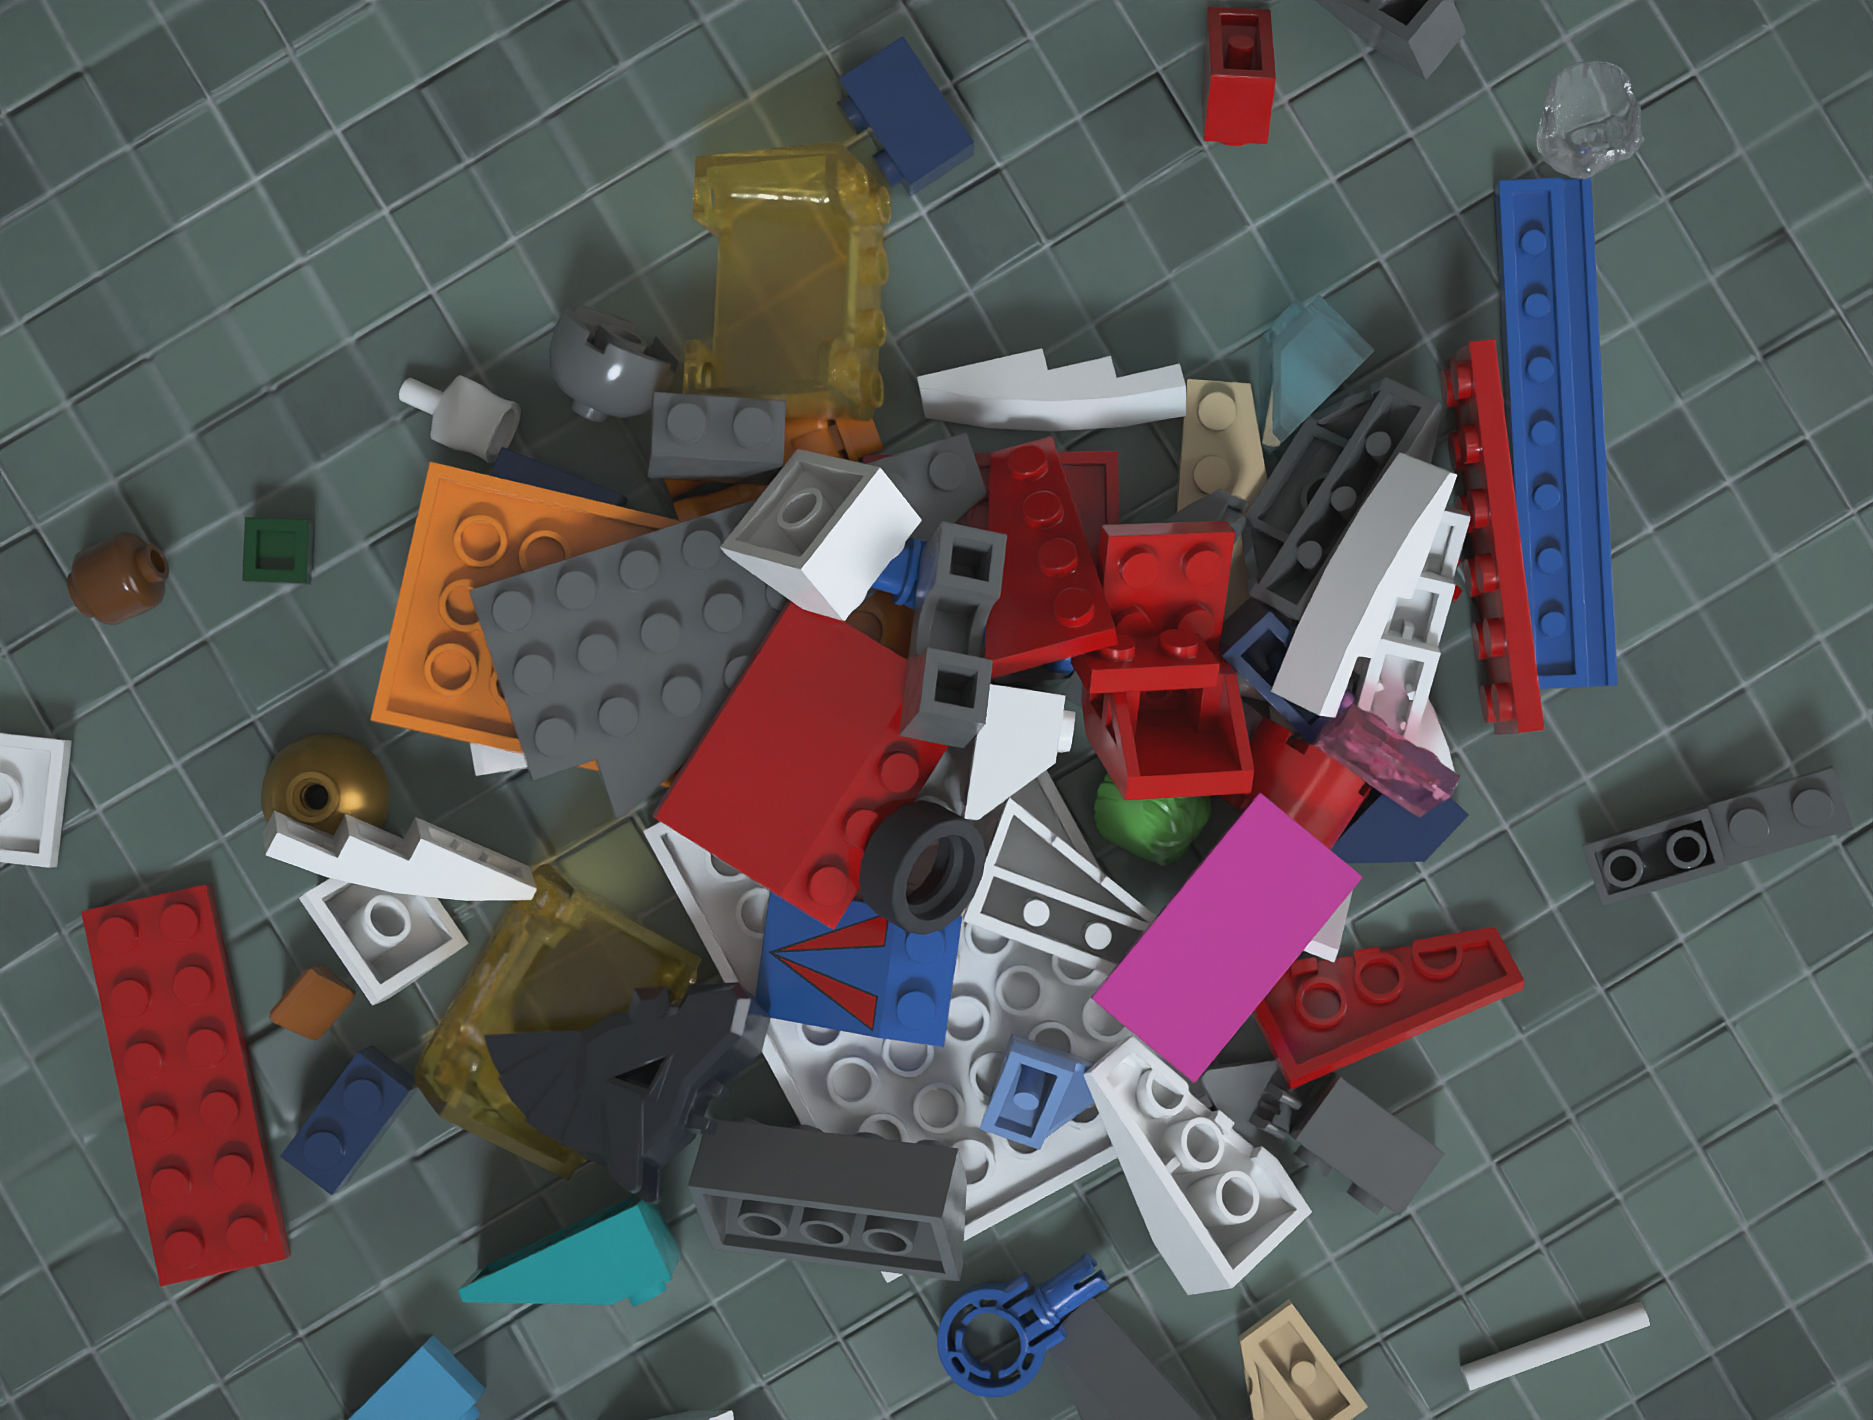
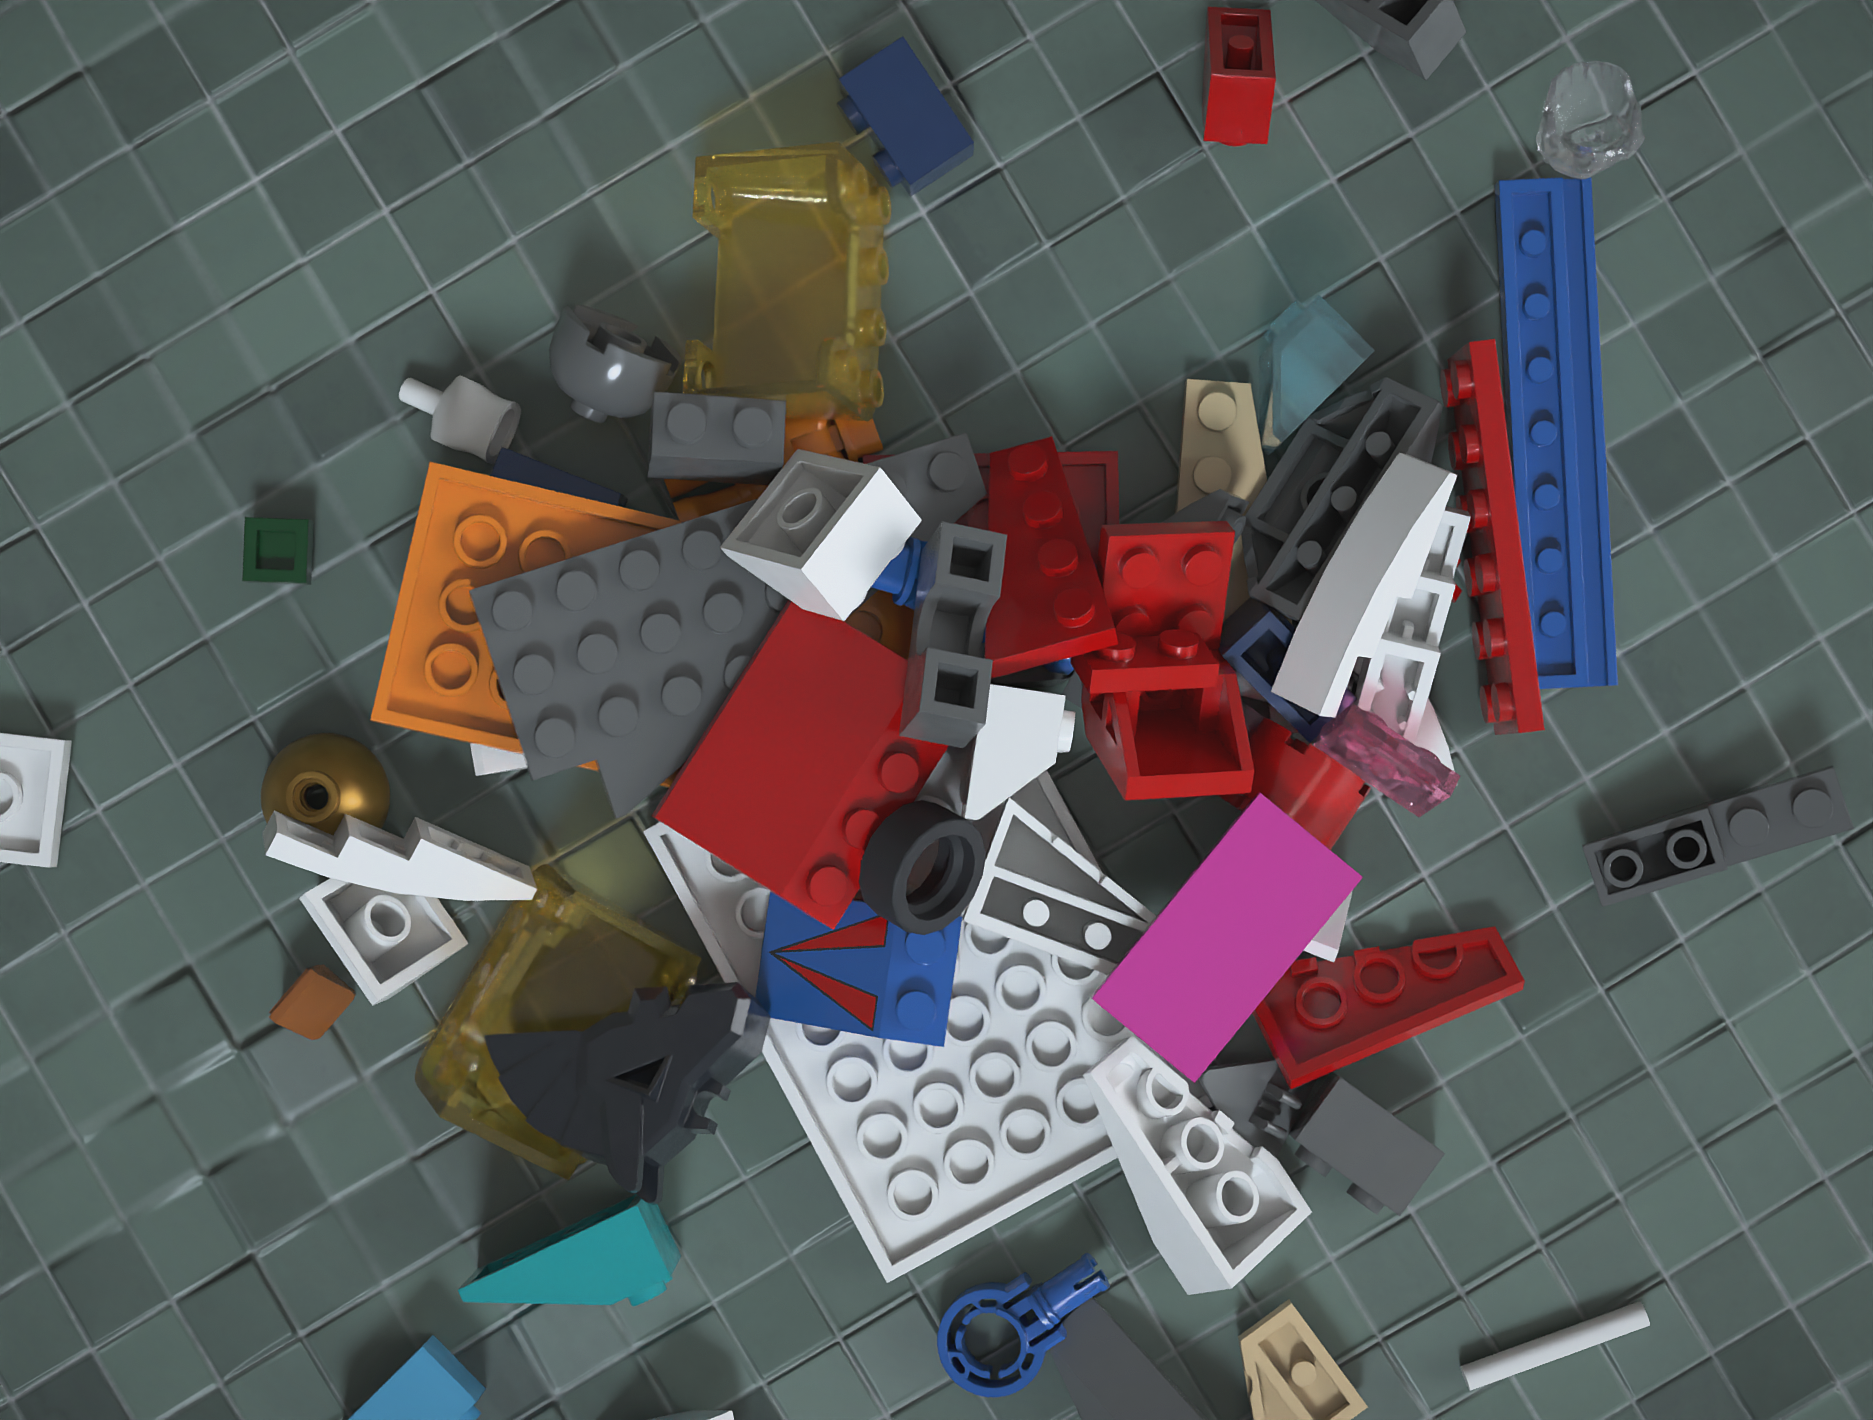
(118, 578): reddish brown head -> none
(186, 1084): red plate -> none
(350, 1119): dark blue brick -> none
(832, 1198): dark grey slope -> none
(1027, 396): white slope -> none
(1036, 1092): medium blue slope -> none
(1150, 827): bright green hair -> none
(1390, 833): dark blue slope -> none

